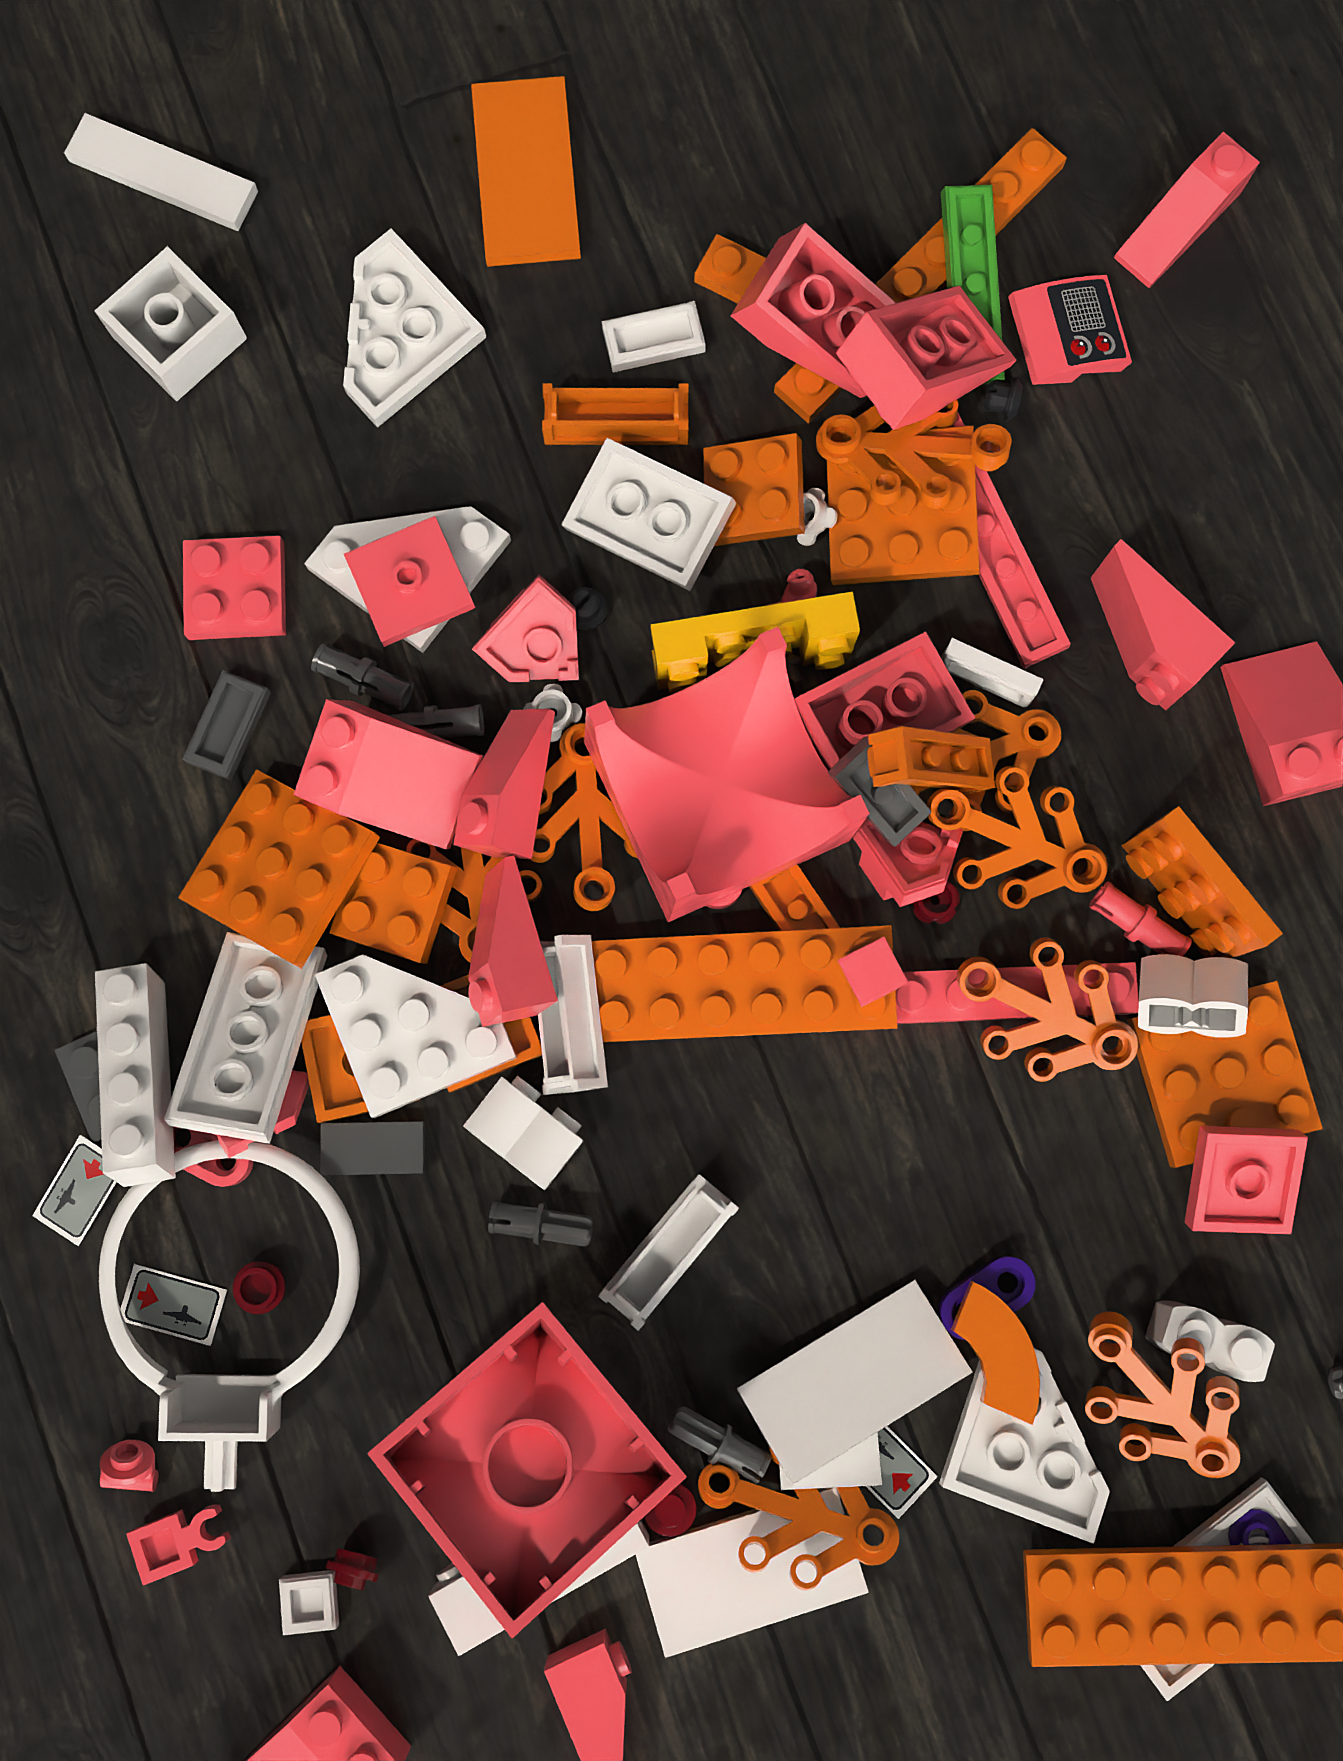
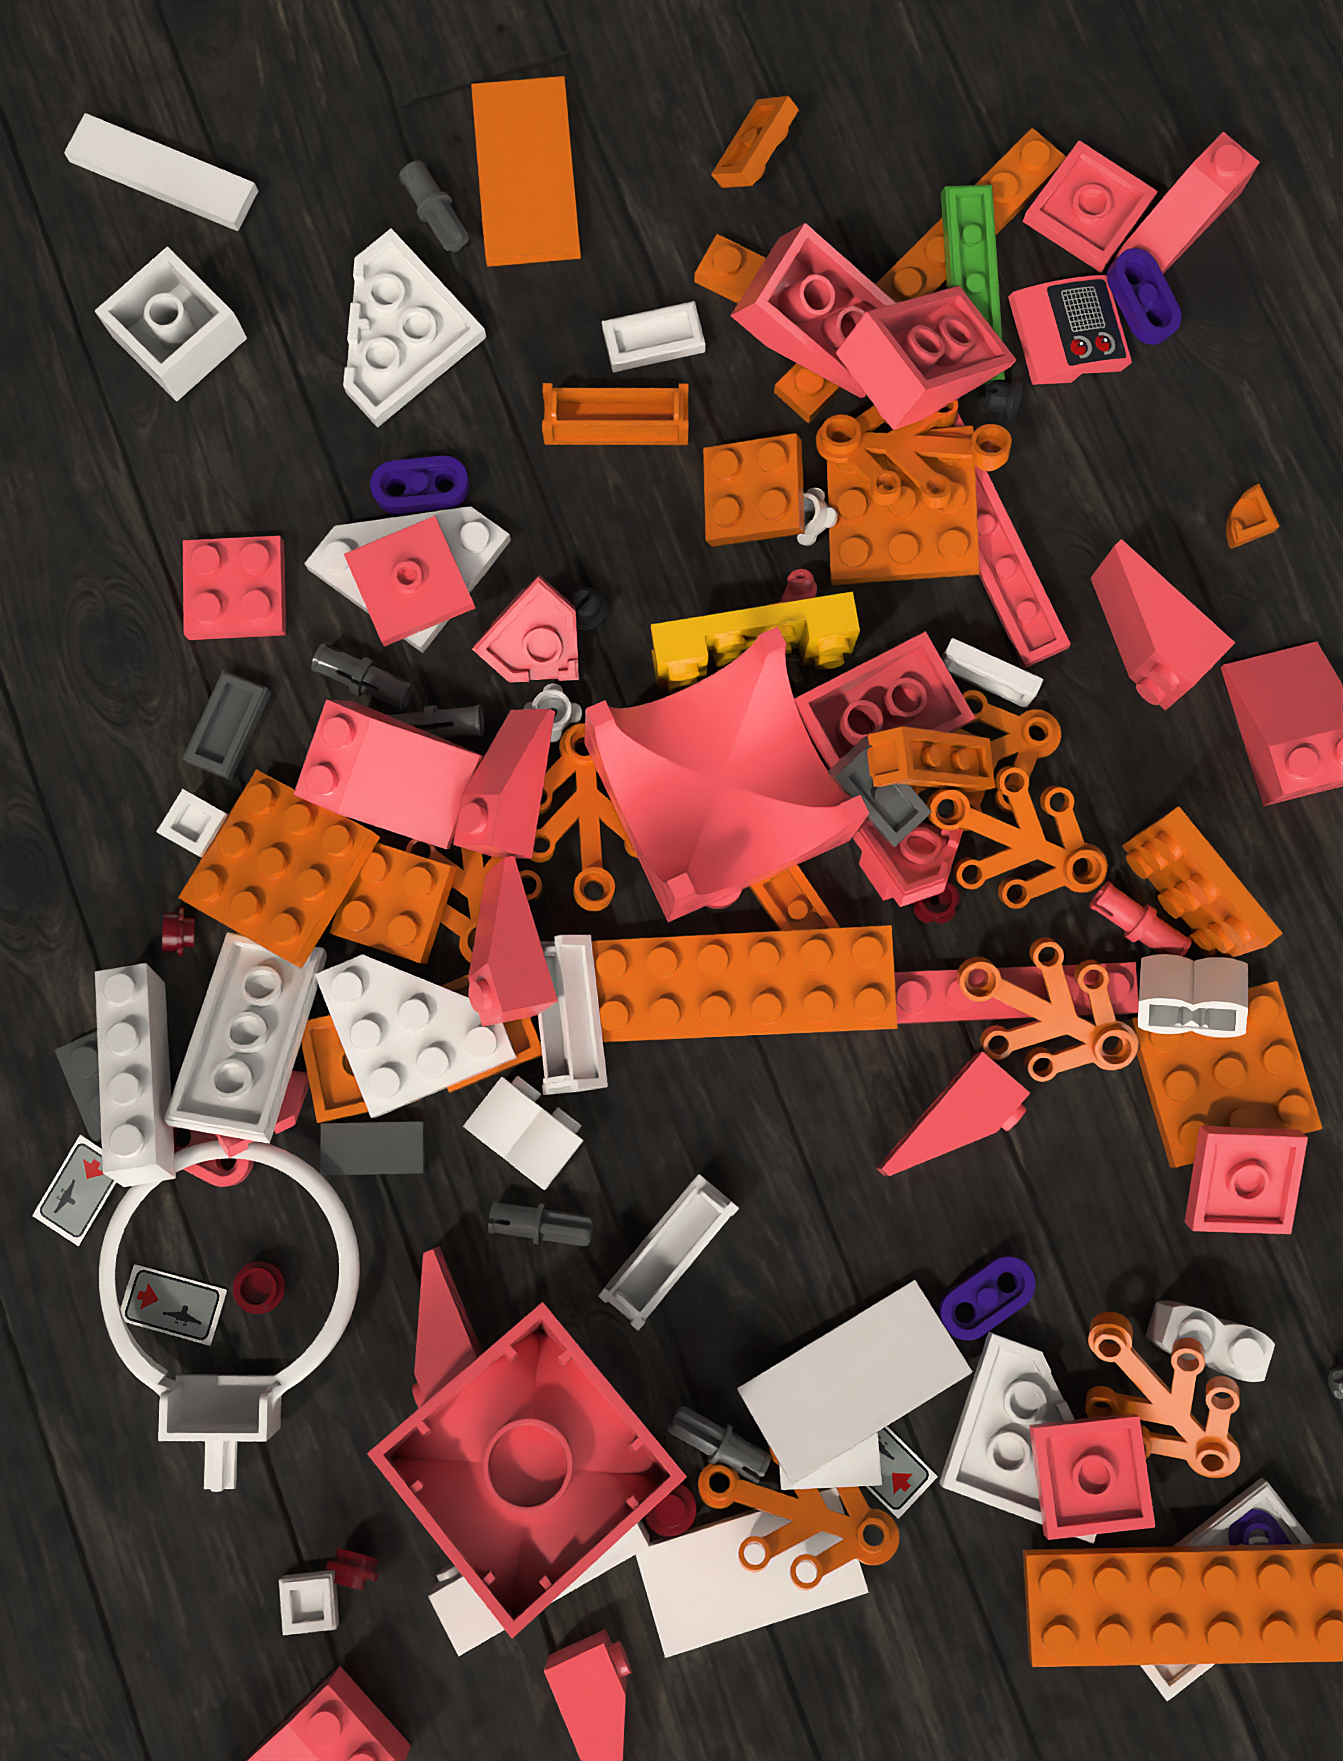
(129, 1466): coral plate -> none
(170, 1543): coral plate -> none
(177, 932): none -> dark red plate
(192, 823): none -> white plate
(421, 481): none -> dark purple plate
(434, 206): none -> dark grey axle
(444, 1331): none -> coral slope
(649, 513): white plate -> none
(755, 142): none -> orange plate
(873, 971): coral tile -> none
(967, 1109): none -> coral slope
(1003, 1350): orange tile -> none
(1089, 206): none -> coral plate
(1092, 1476): none -> coral plate
(1145, 298): none -> dark purple plate
(1250, 518): none -> orange tile

